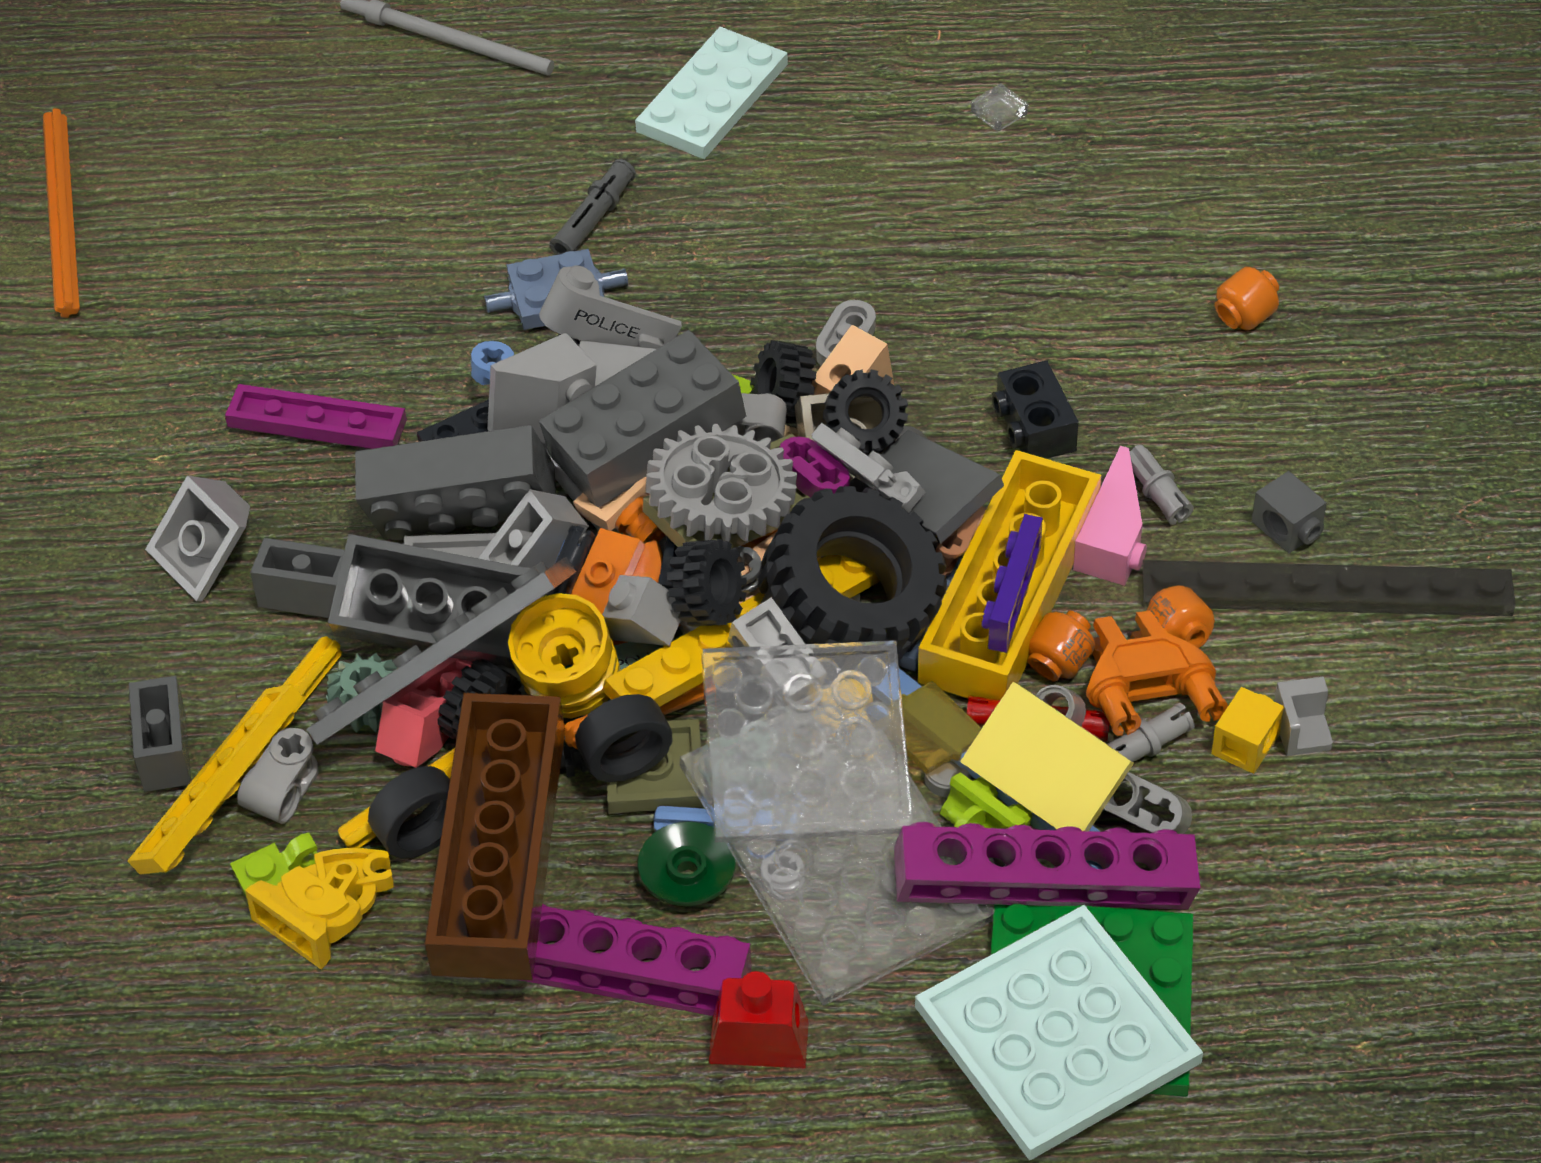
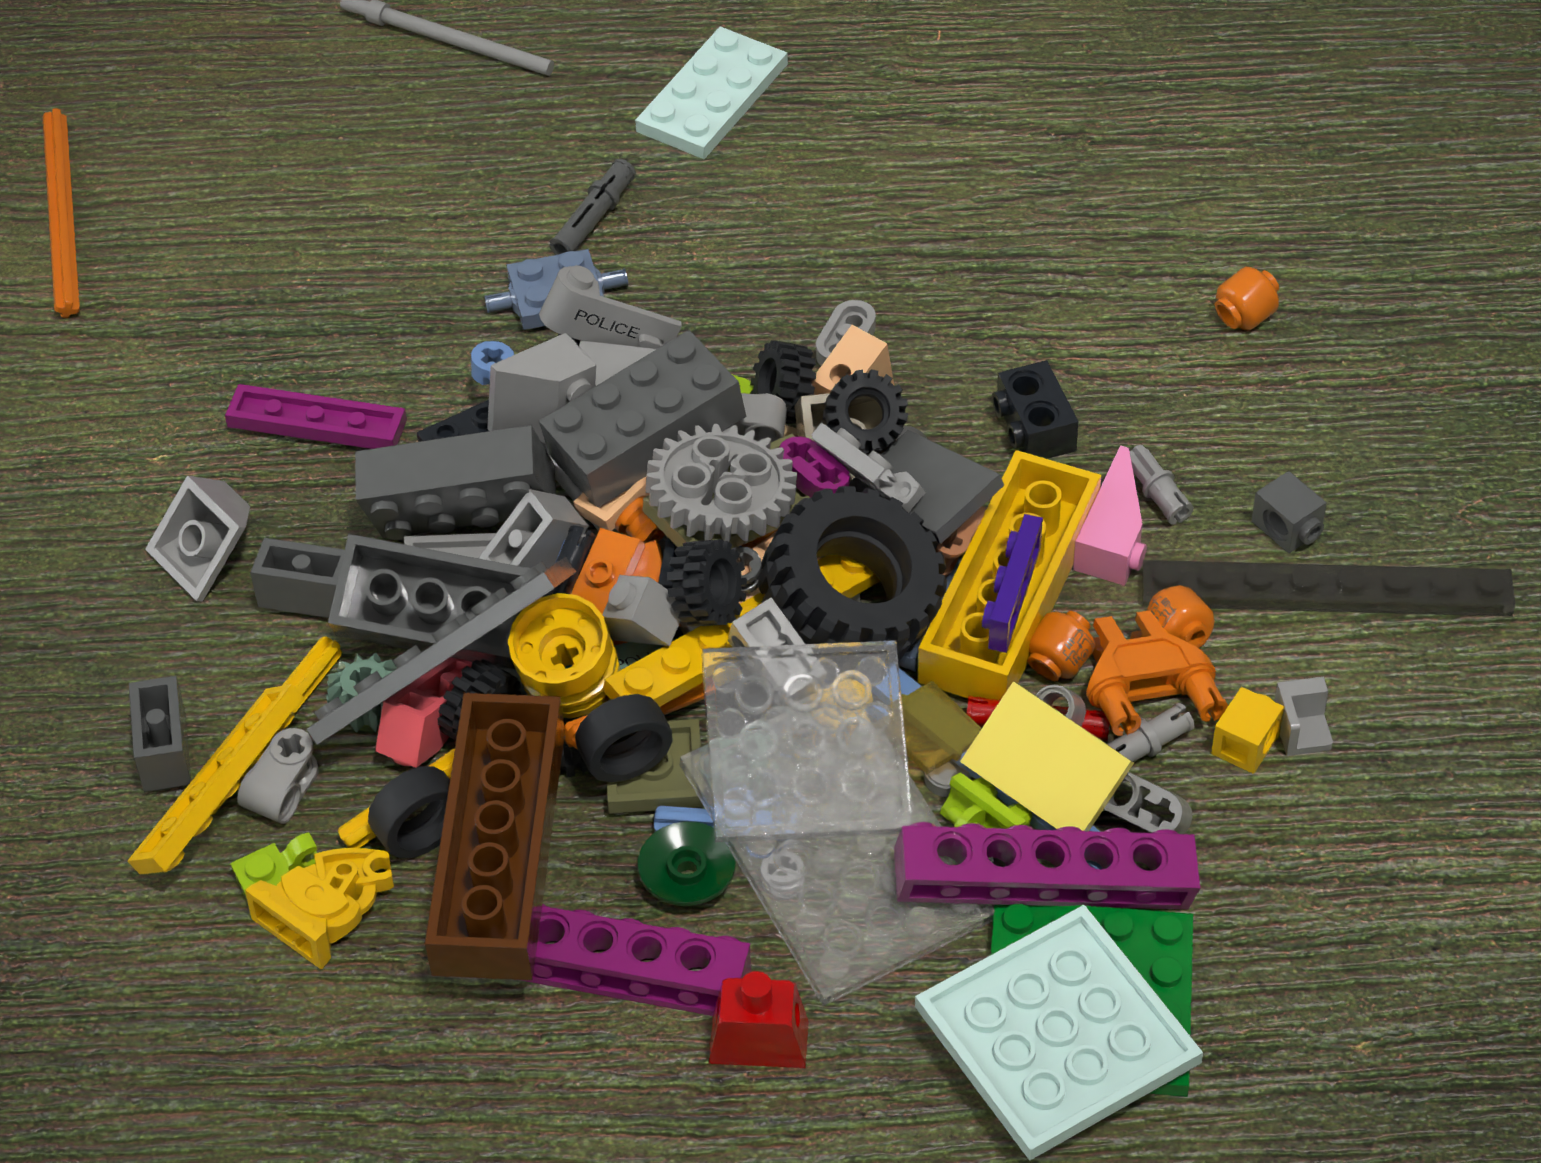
(999, 107): clear tile -> none

